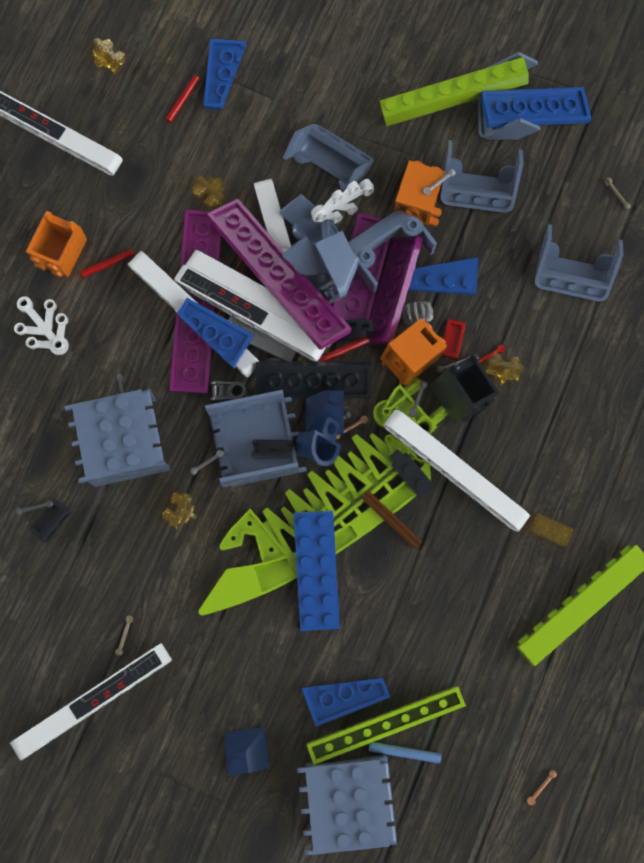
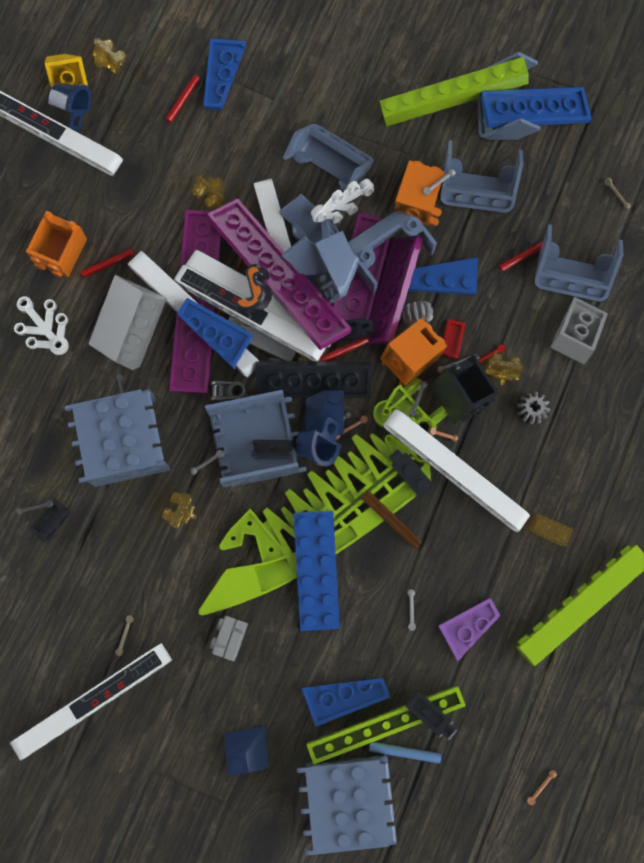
(65, 69): none -> yellow slope
(71, 99): none -> dark blue container
(127, 322): none -> light grey slope
(229, 638): none -> light grey brick
(259, 290): none -> black animal
(411, 626): none -> light grey hinge
(431, 716): none -> black hinge
(432, 431): none -> nougat hinge
(468, 626): none -> medium lavender wing
(517, 259): none -> red bar
(538, 404): none -> light grey gear
(579, 331): none -> light grey slope

